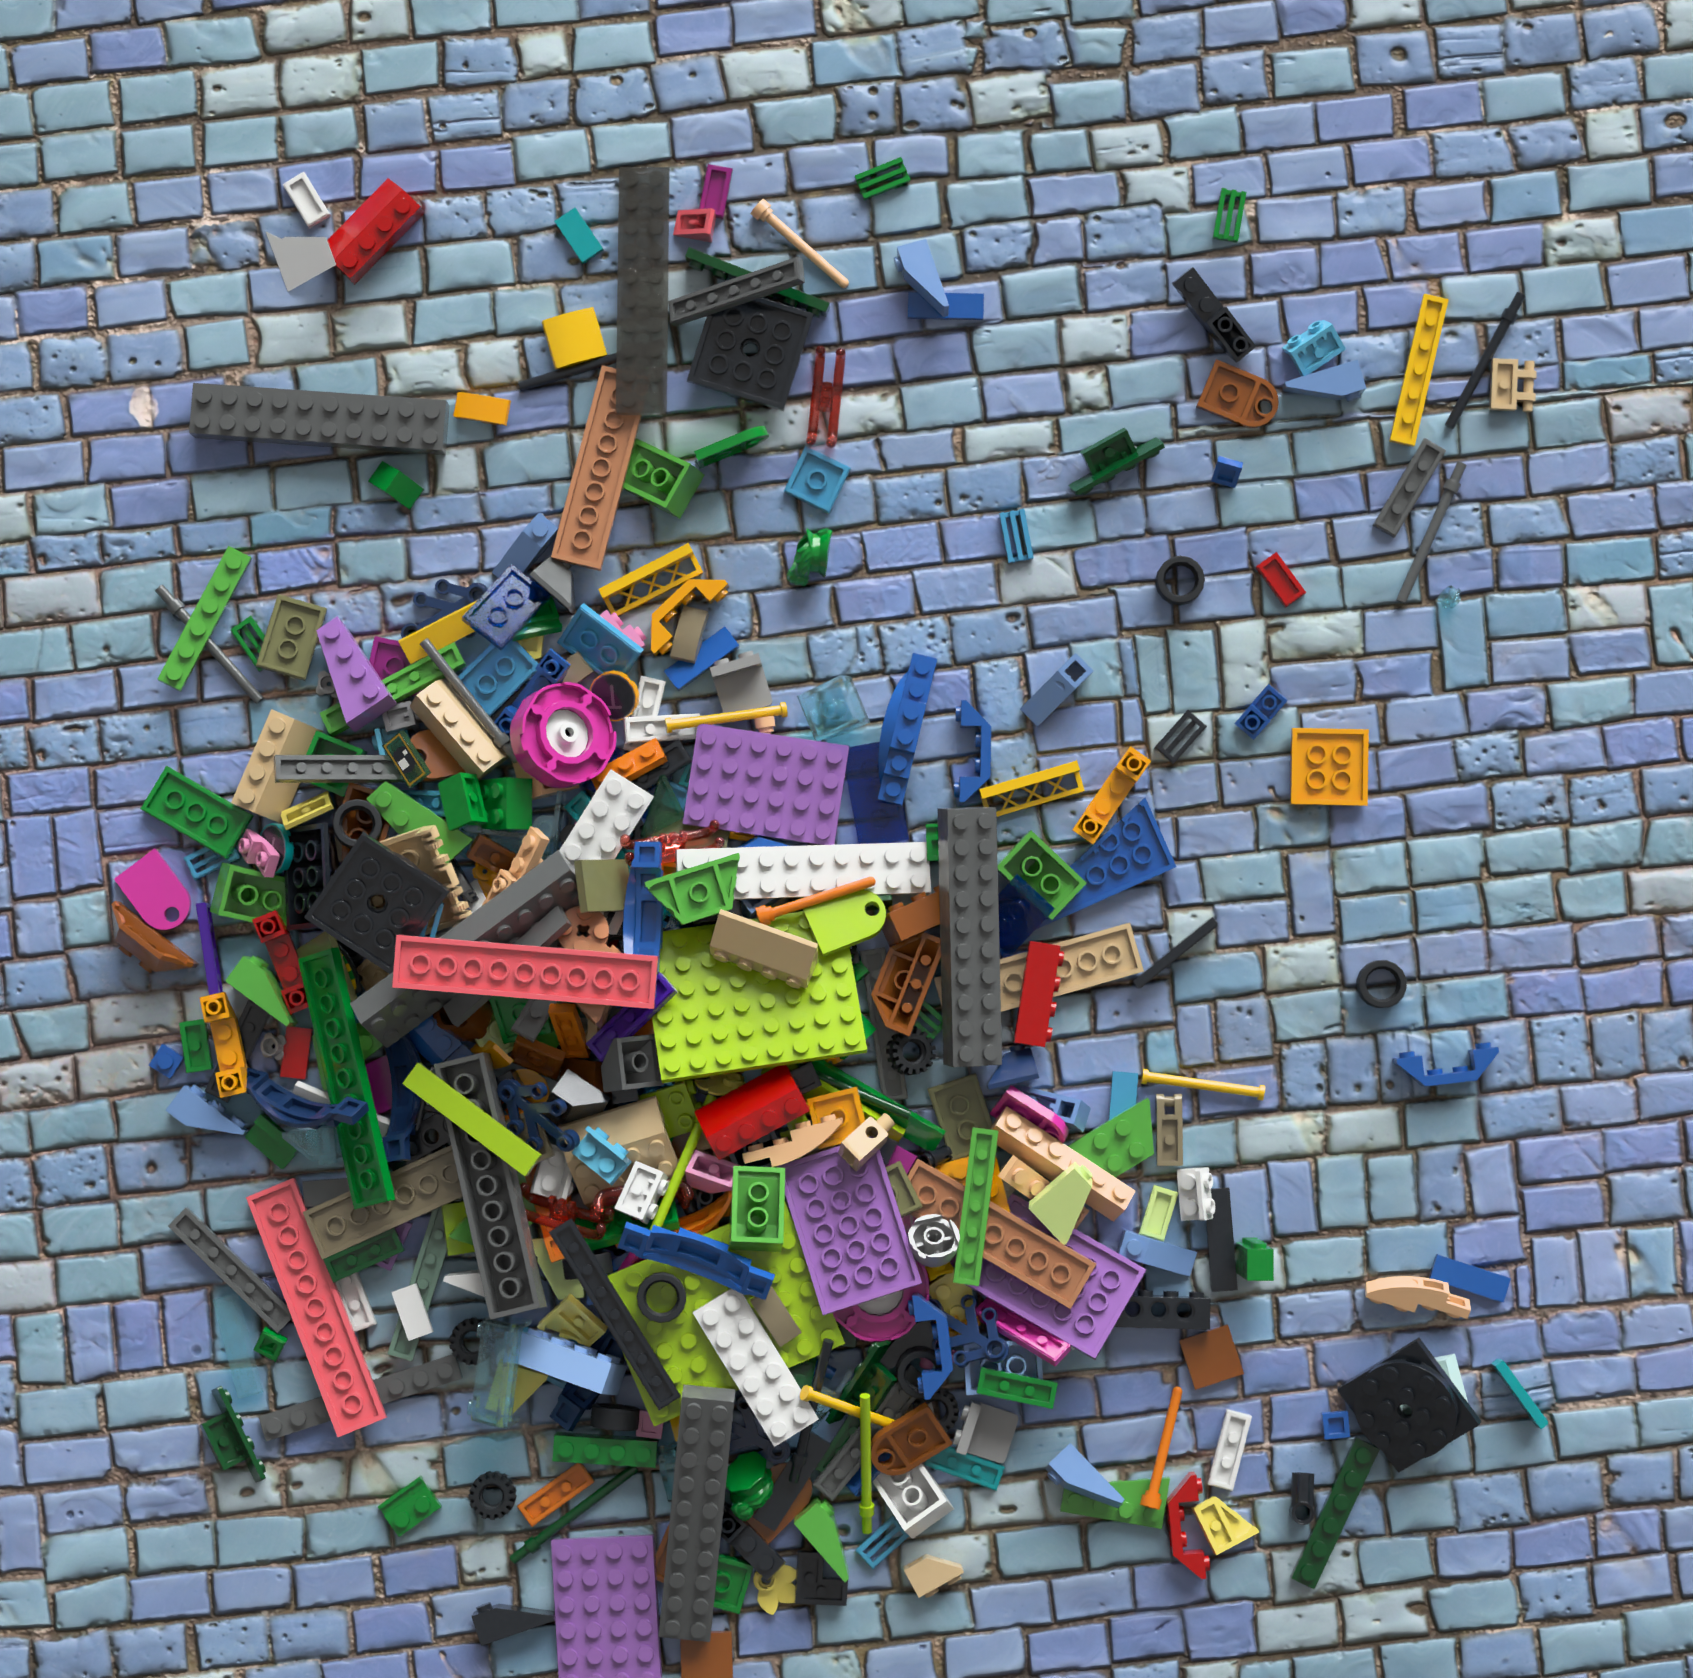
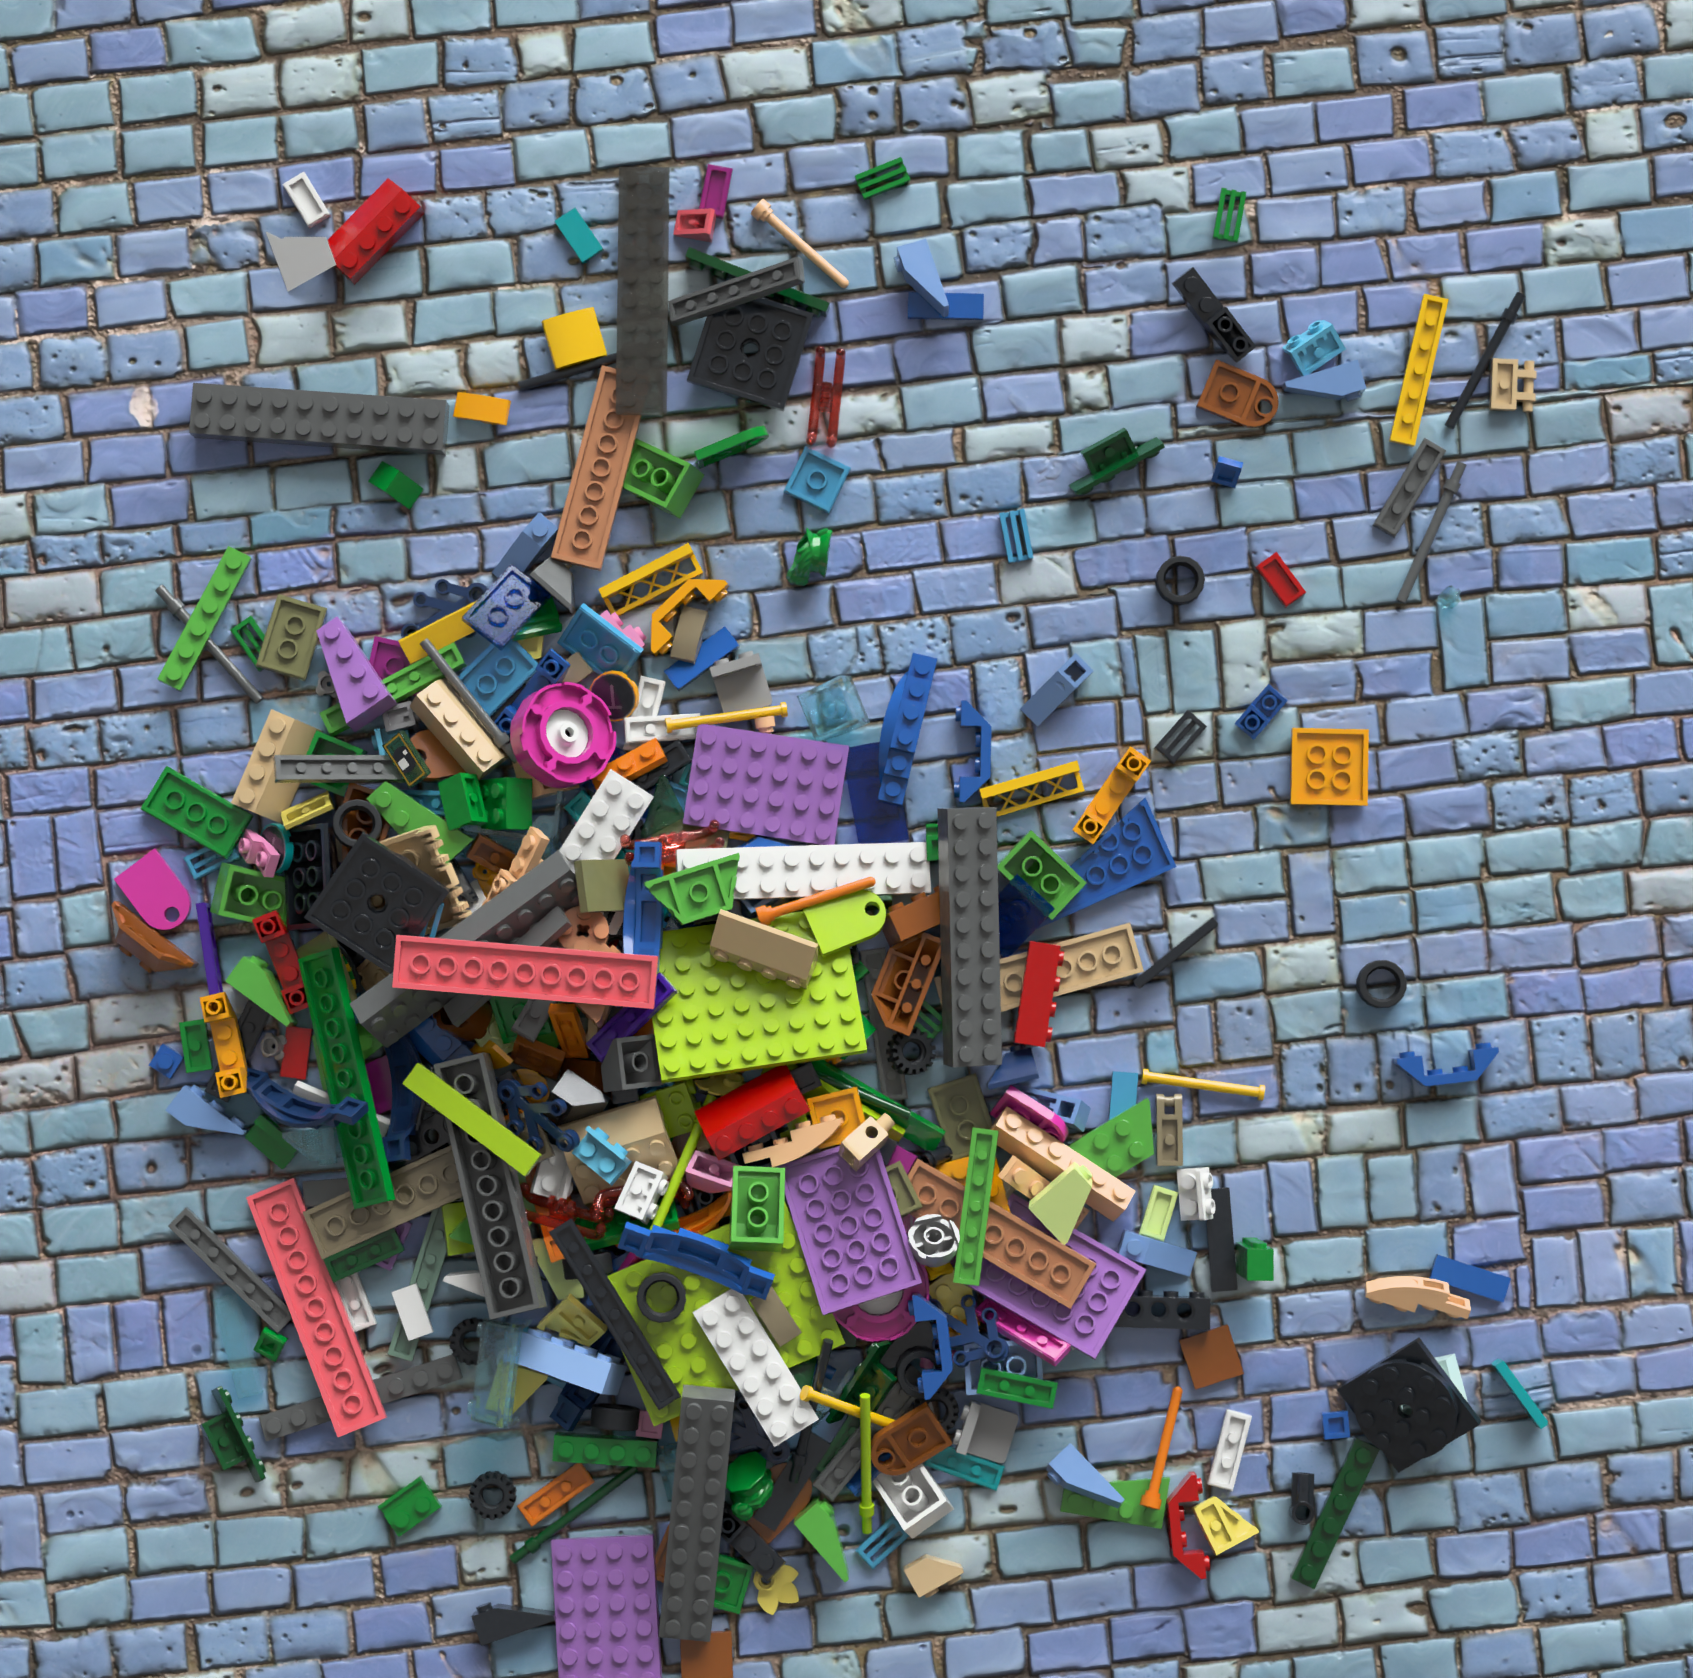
(812, 1586): black plate -> none

